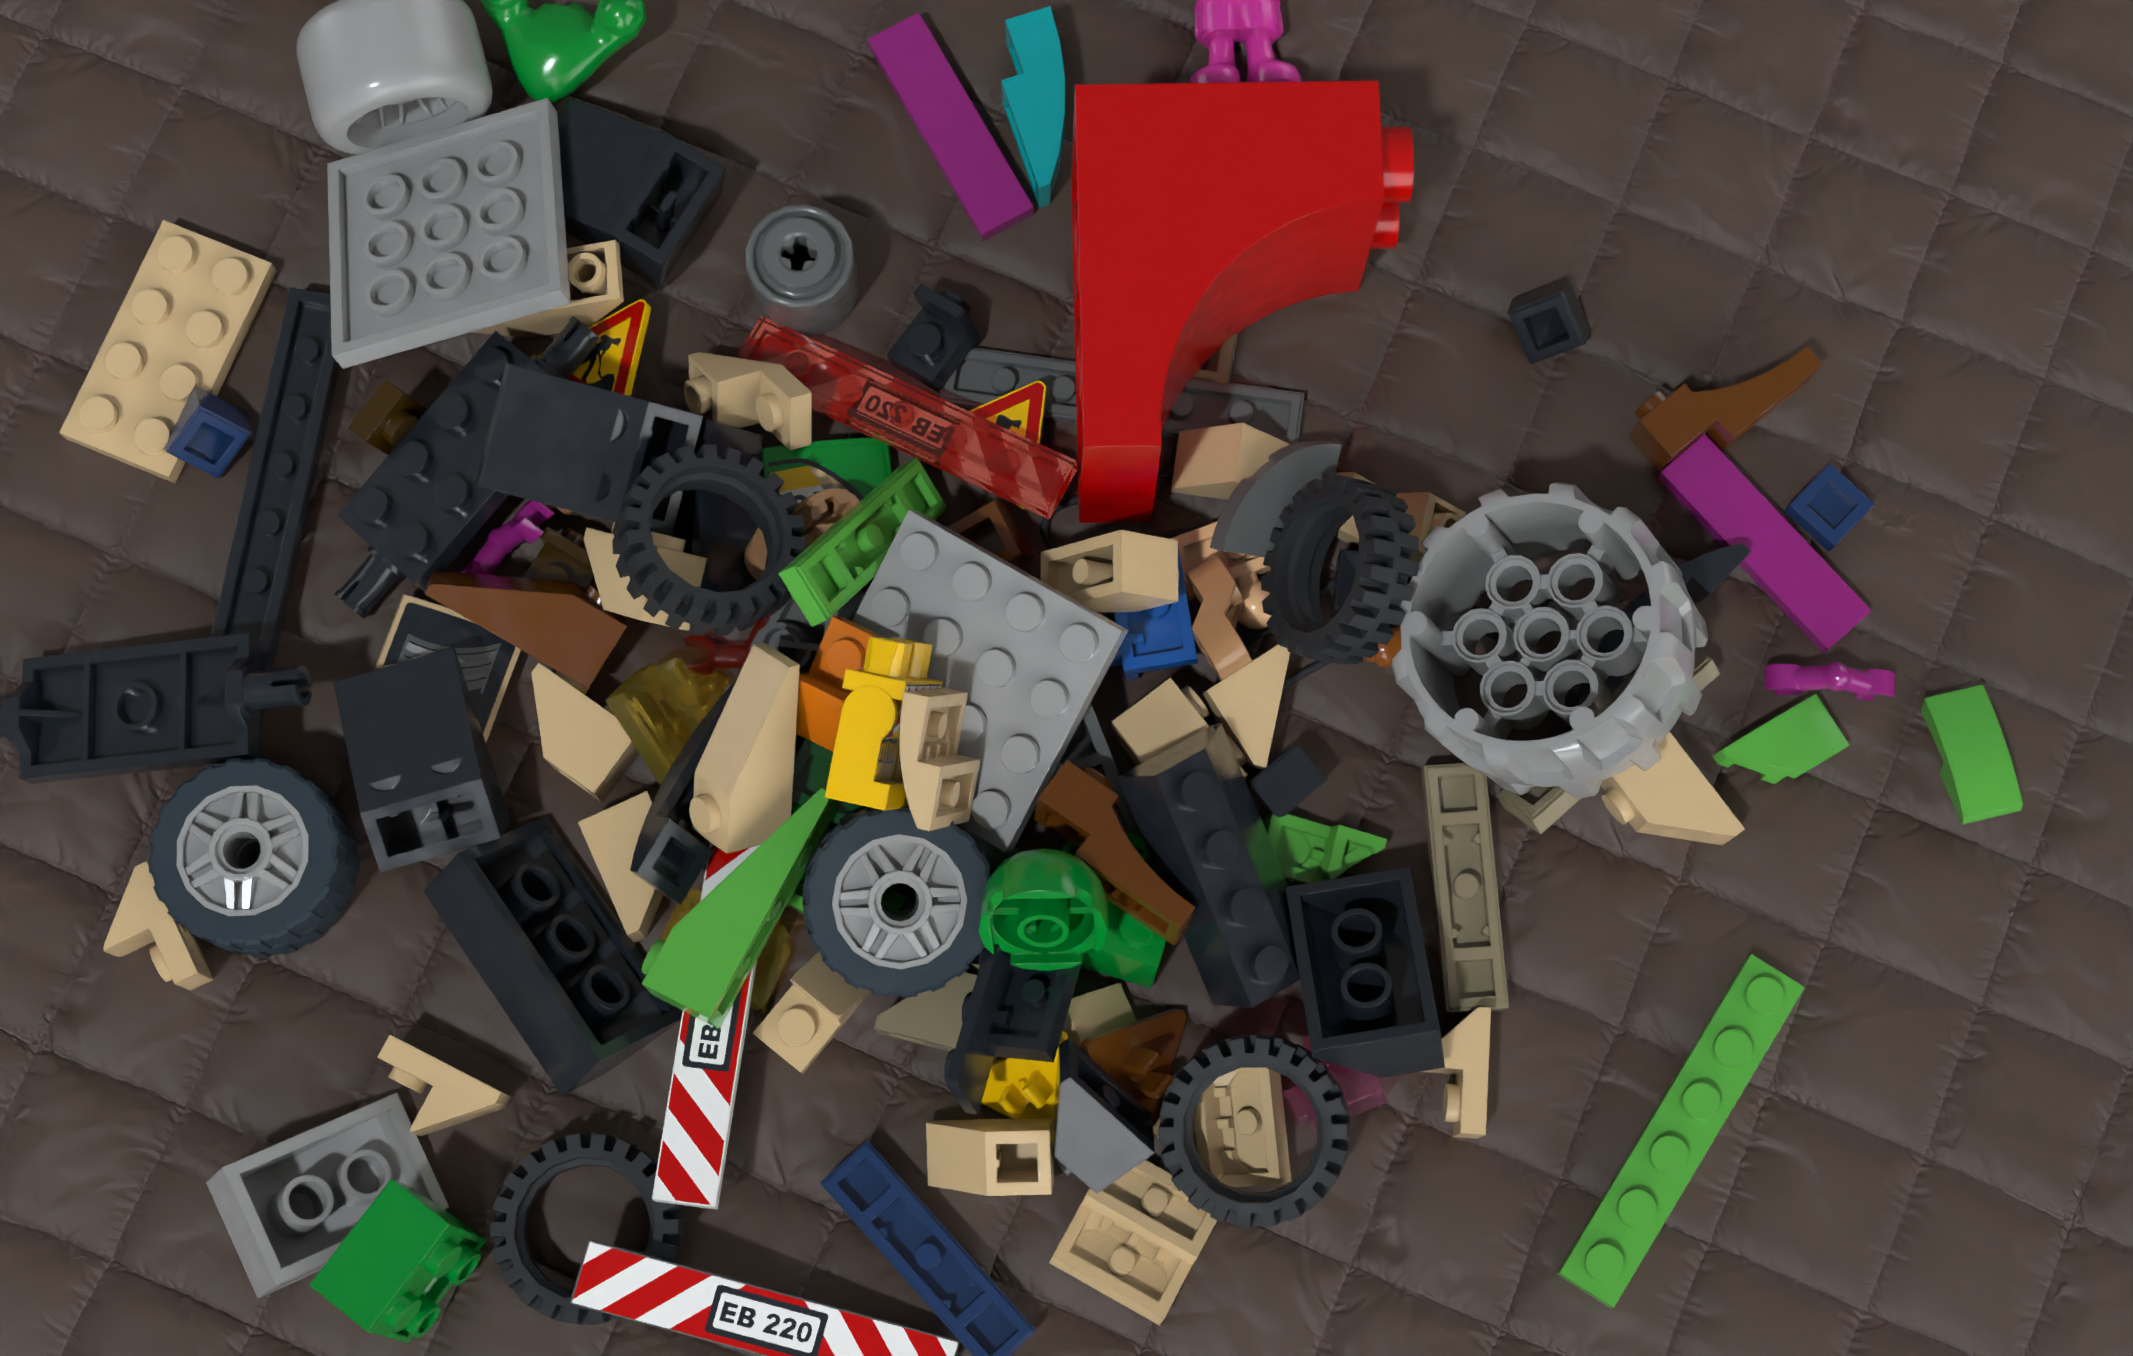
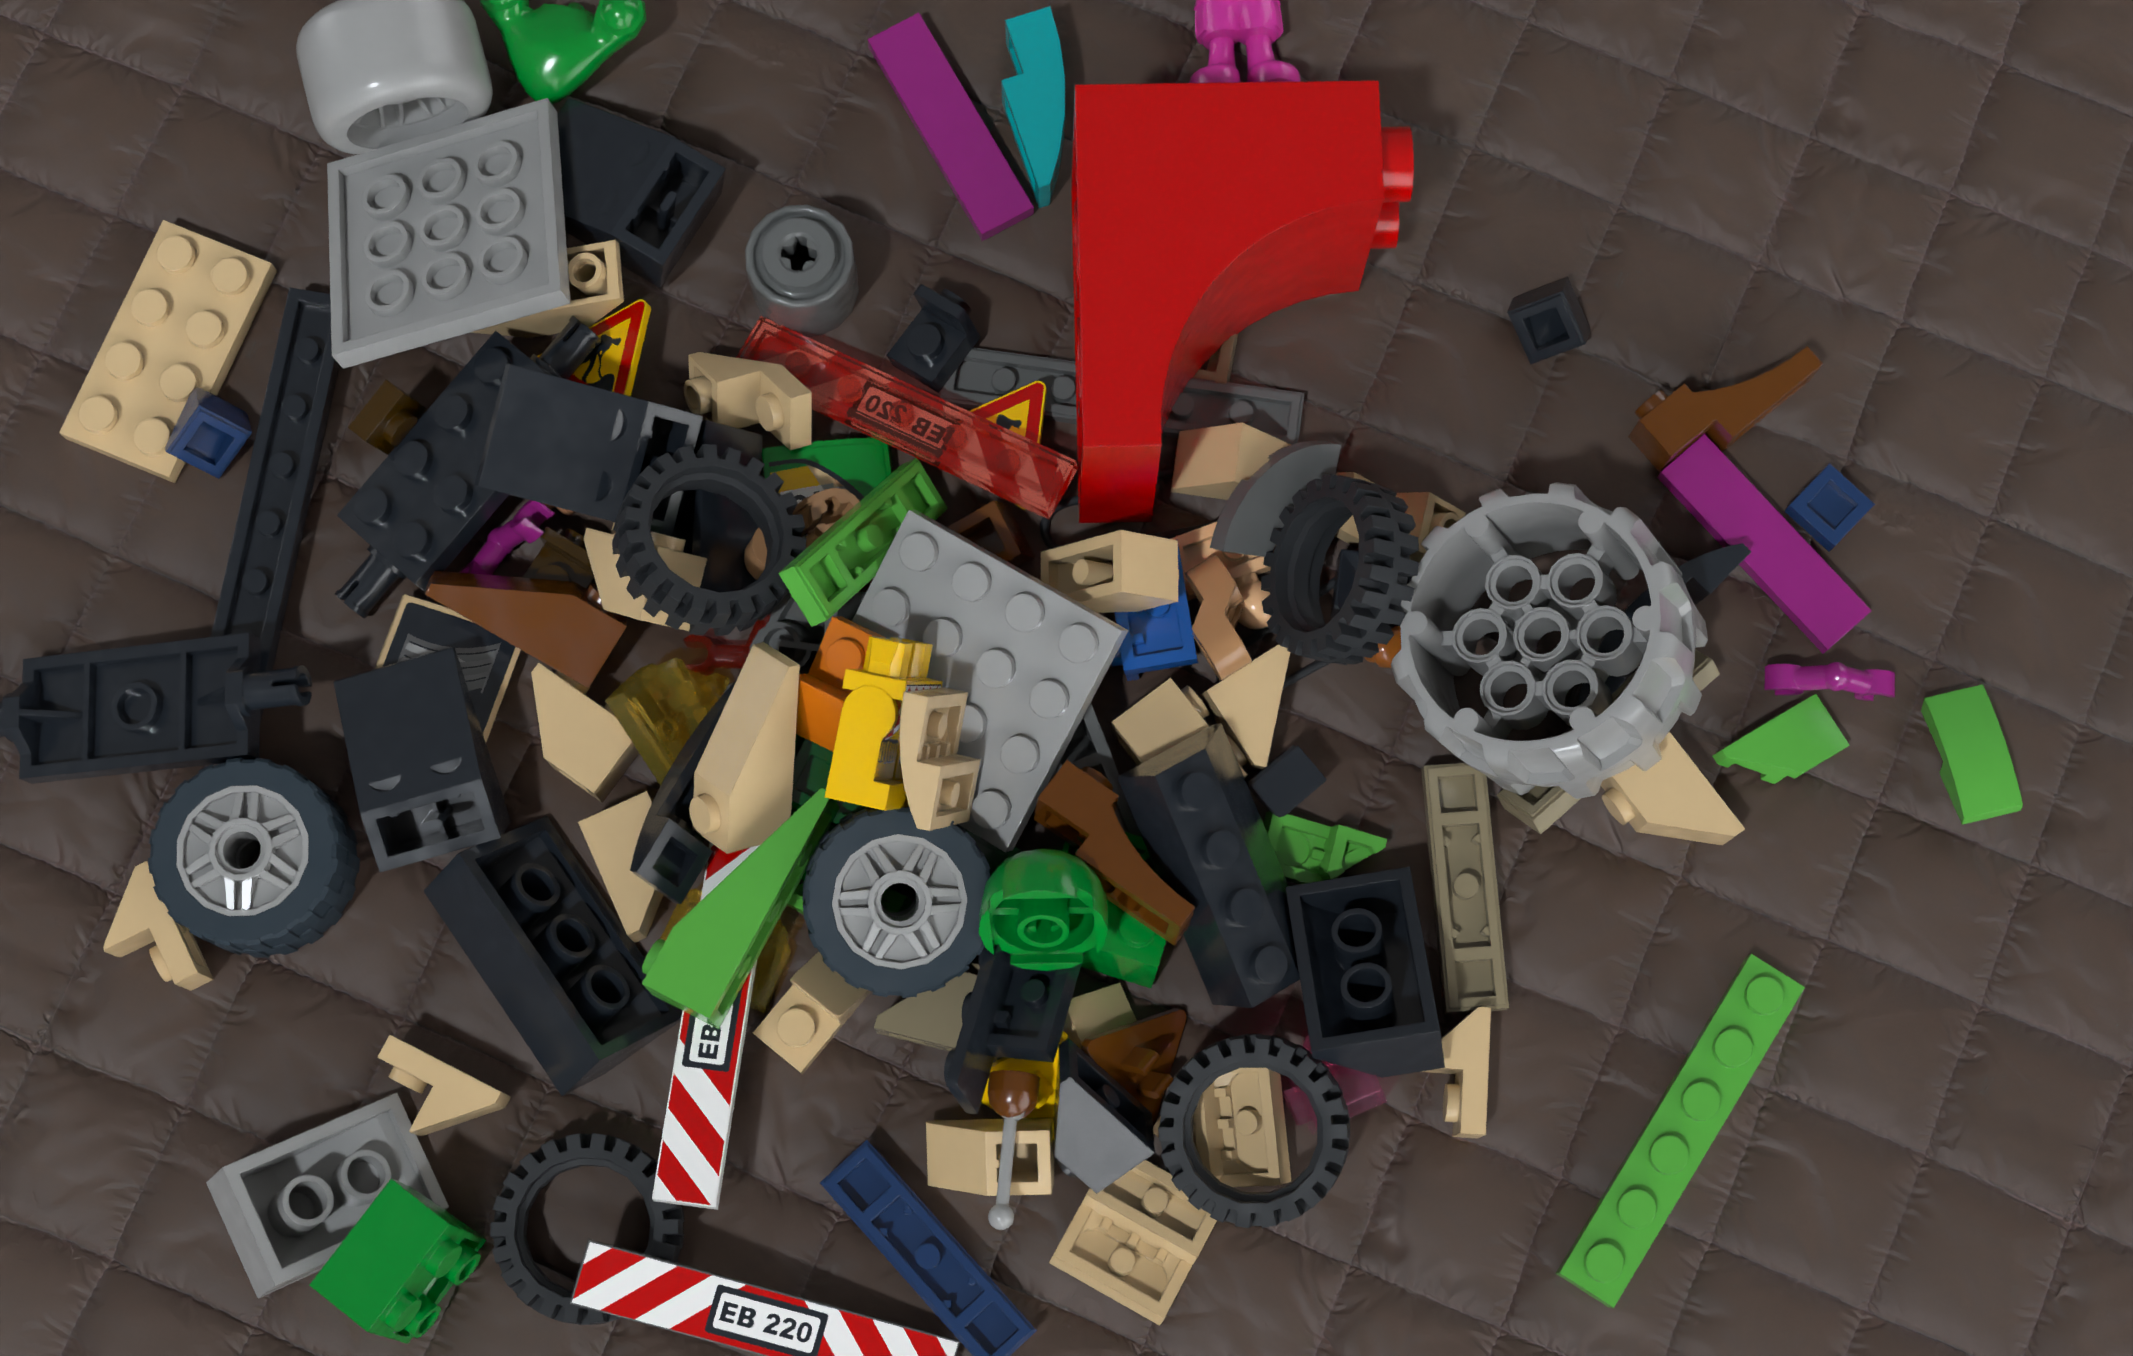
(1012, 1097): none -> hinge

